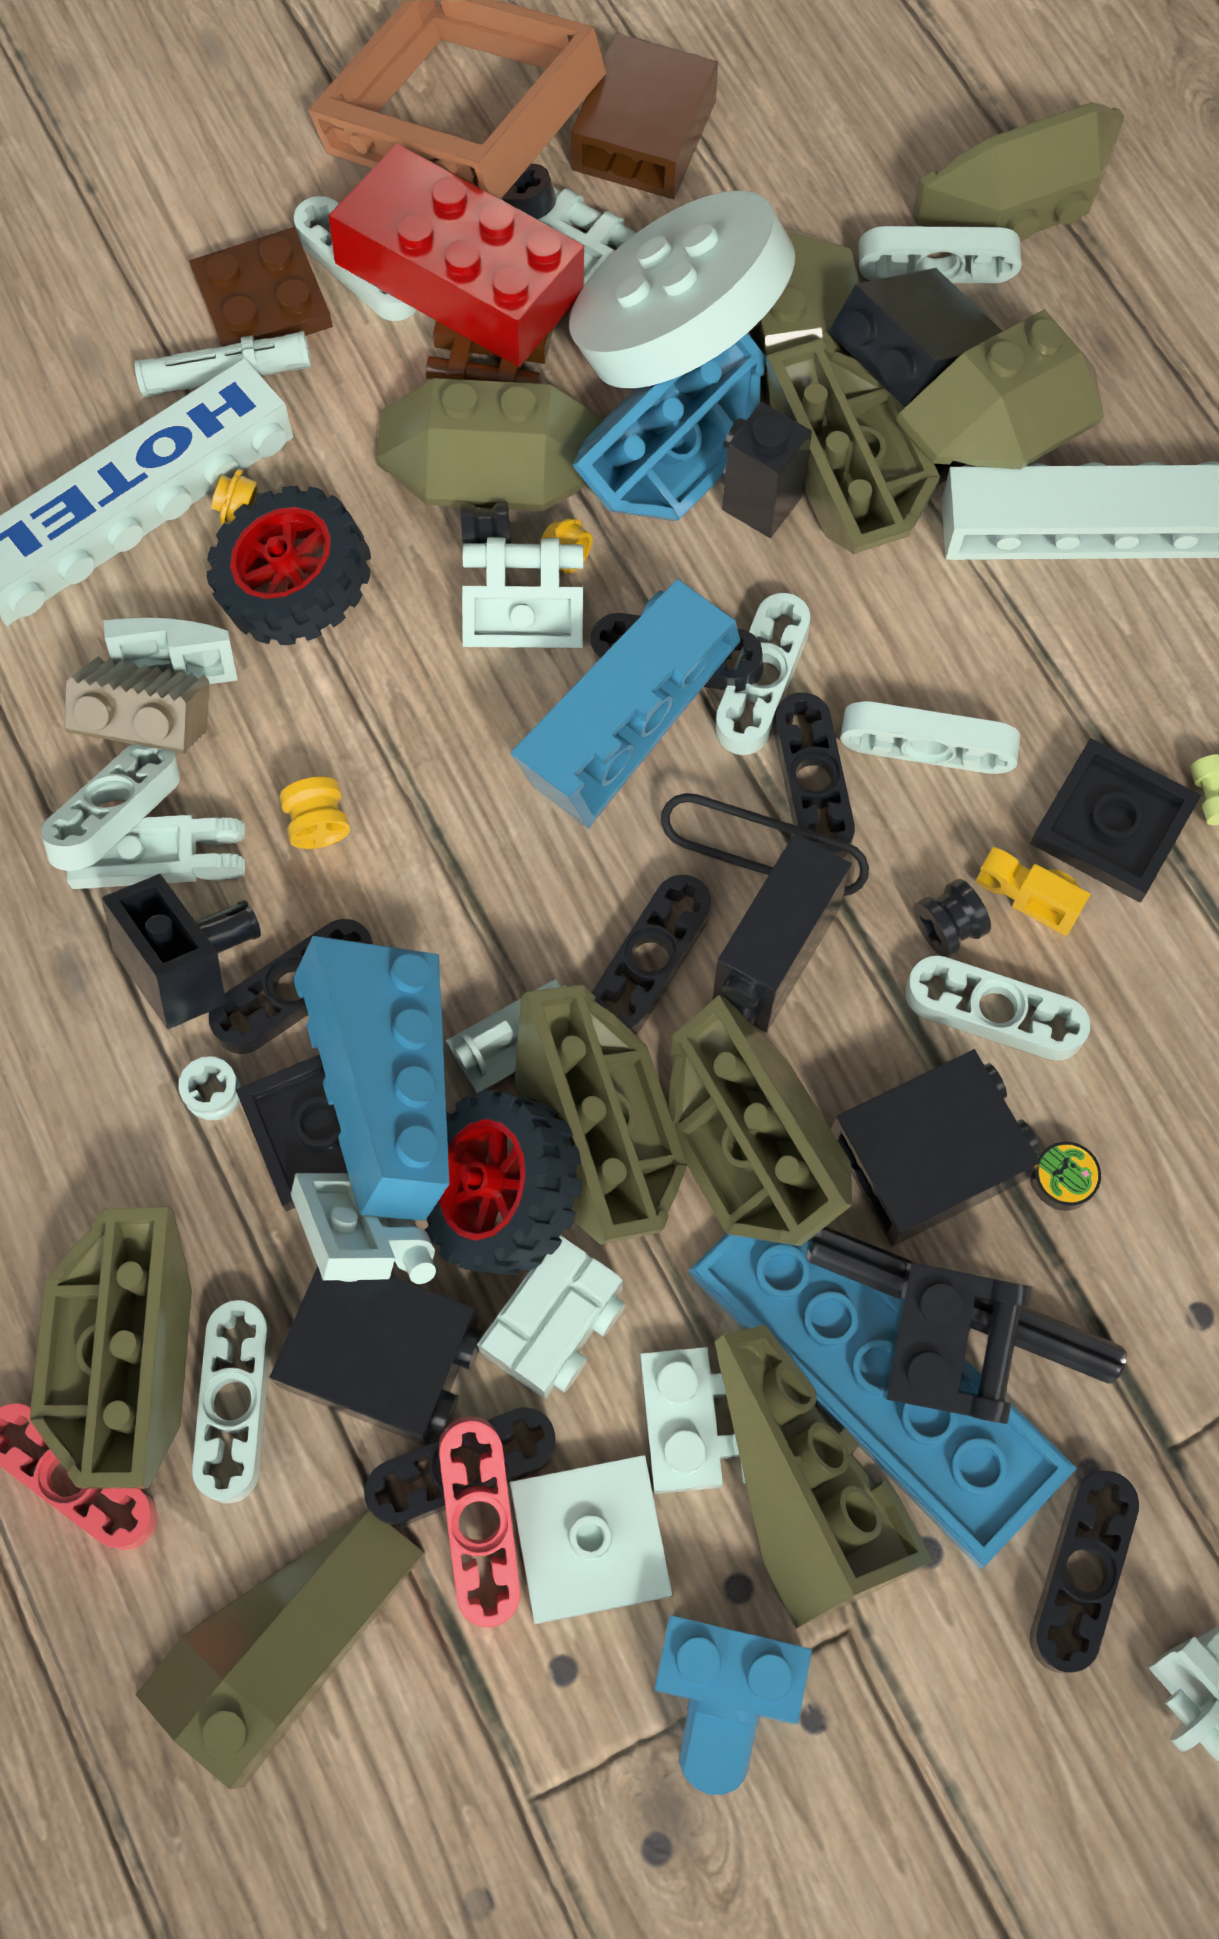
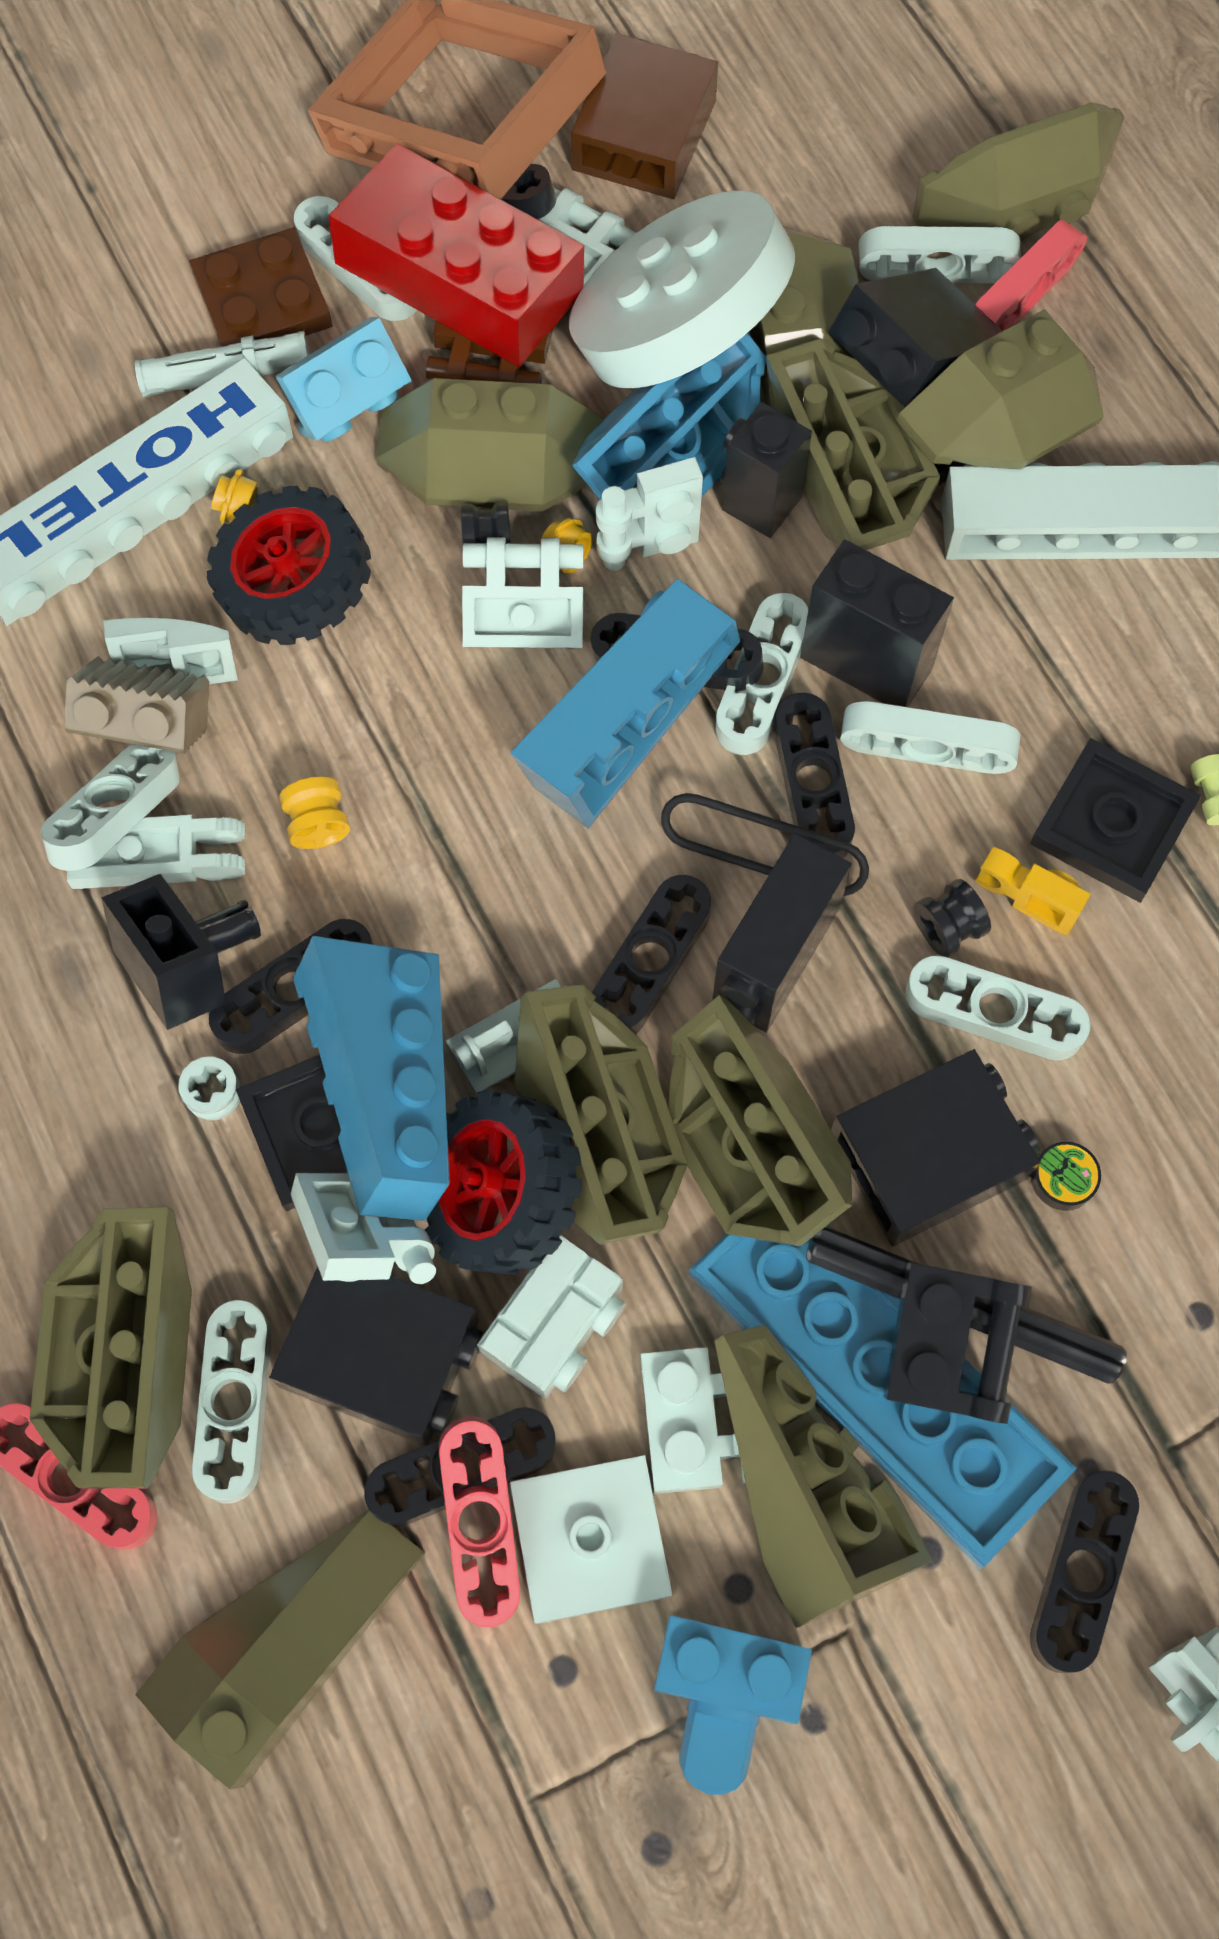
(344, 380): none -> medium azure bracket
(655, 515): none -> light aqua plate
(874, 625): none -> black brick
(1033, 275): none -> coral beam

